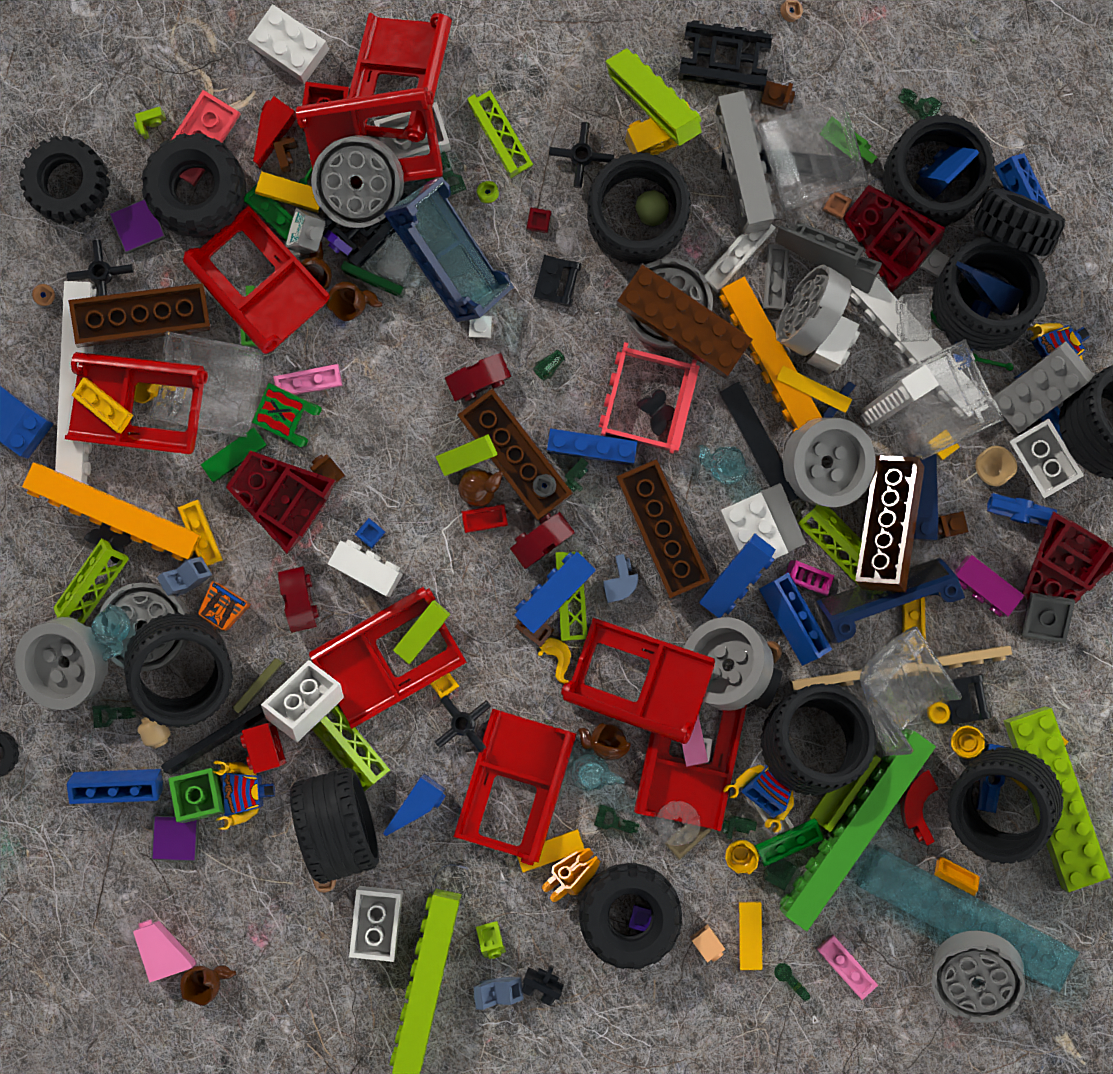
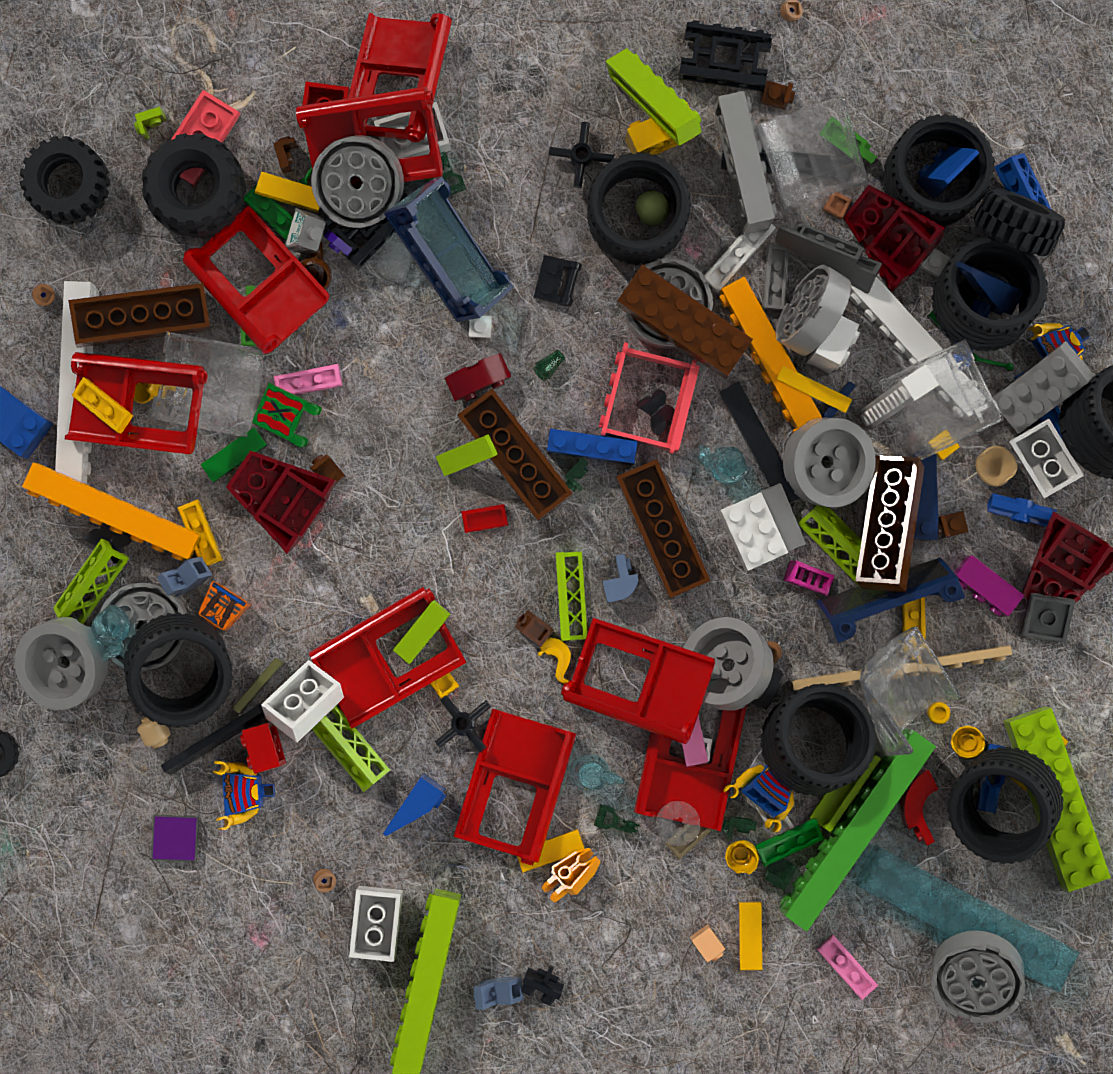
(97, 264): black bar -> none
(112, 715): clear green piece -> none
(115, 786): blue brick -> none
(136, 226): dark purple tile -> none
(161, 951): bright pink slope -> none
(197, 795): bright green brick -> none
(203, 984): reddish brown hair -> none
(273, 125): red slope -> none
(288, 44): white brick -> none
(296, 593): dark red brick -> none
(334, 825): black tyre -> none
(349, 302): reddish brown hair -> none
(365, 567): white brick -> none
(370, 533): blue tile -> none
(373, 279): dark green tile -> none
(479, 486): reddish brown hair -> none
(487, 192): lime tile -> none
(490, 940): lime bracket -> none
(492, 134): lime fence -> none
(538, 220): dark red tile -> none
(542, 540): dark red brick -> none
(544, 485): dark grey tile -> none
(554, 592): blue brick -> none
(606, 741): reddish brown hair -> none
(638, 949): black tyre -> none
(640, 918): dark purple plate -> none
(737, 576): blue brick -> none
(784, 973): clear green piece -> none
(795, 619): blue brick -> none
(908, 96): clear green piece -> none
(914, 317): clear piece -> none
(957, 875): light orange tile -> none
(961, 709): black plate -> none

